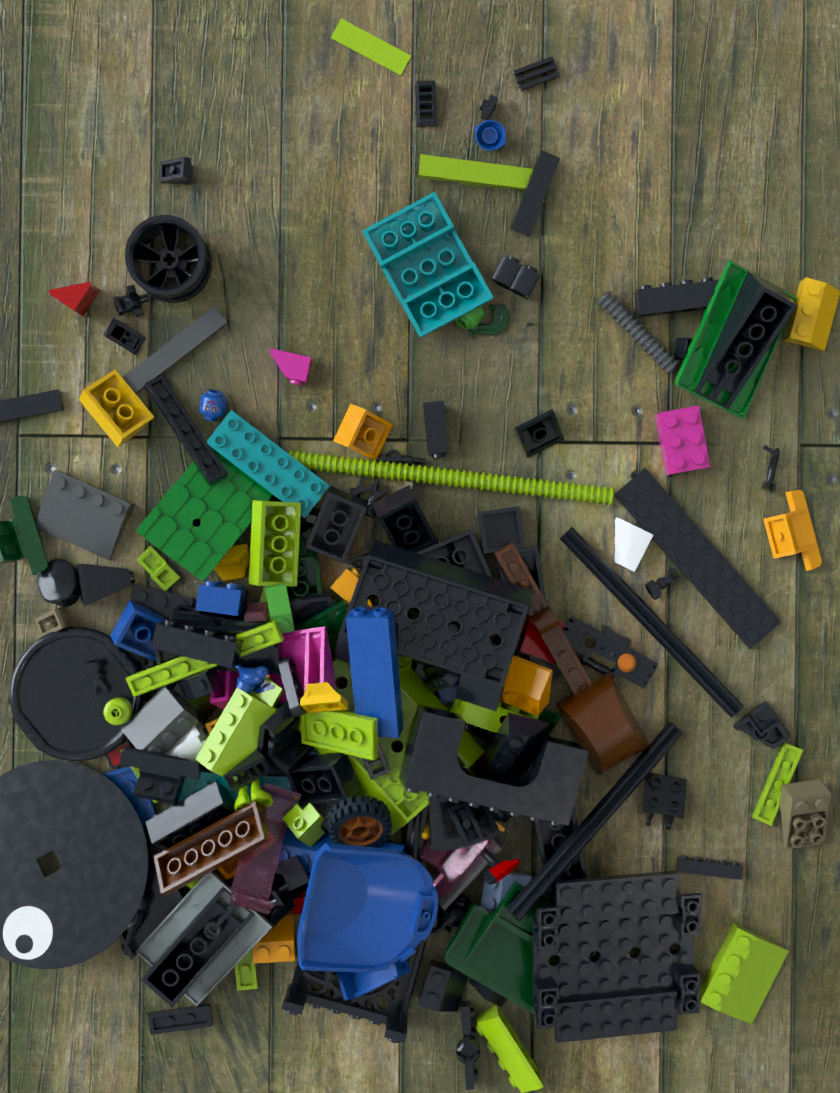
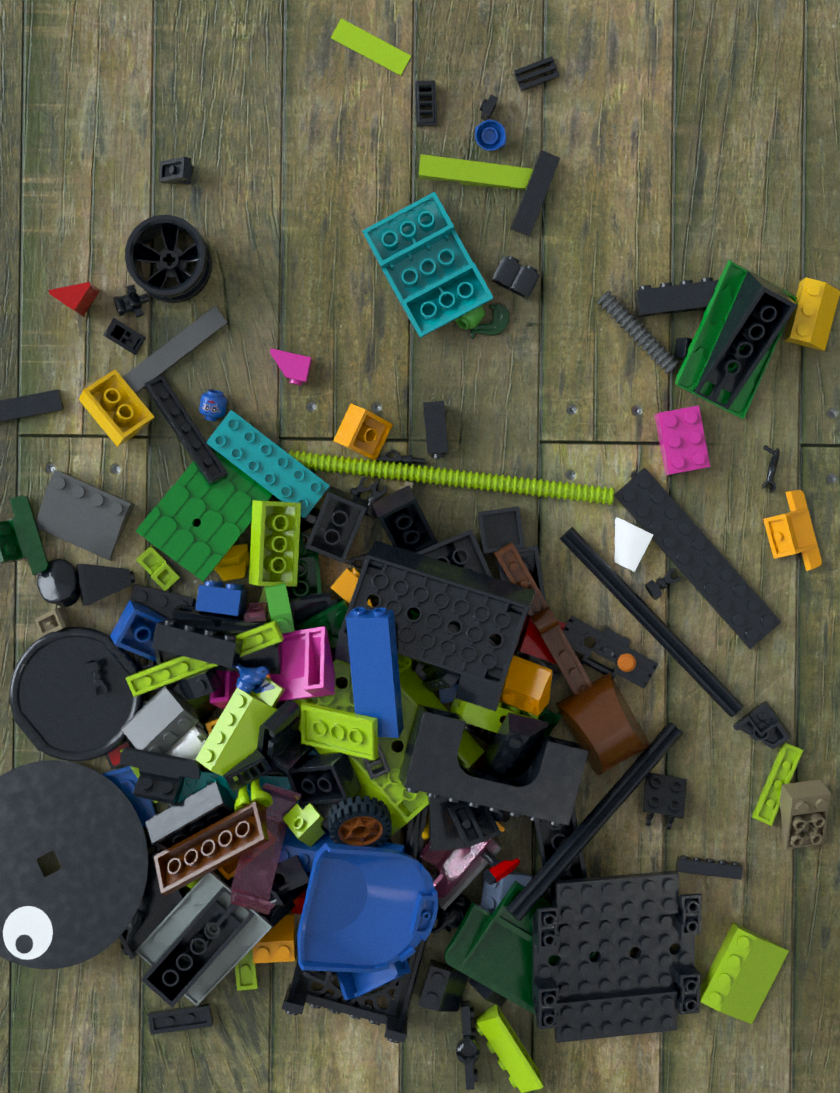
(123, 706): lime head -> none
(291, 685): black beam -> none
(322, 698): yellow slope -> none
(539, 433): black slope -> none

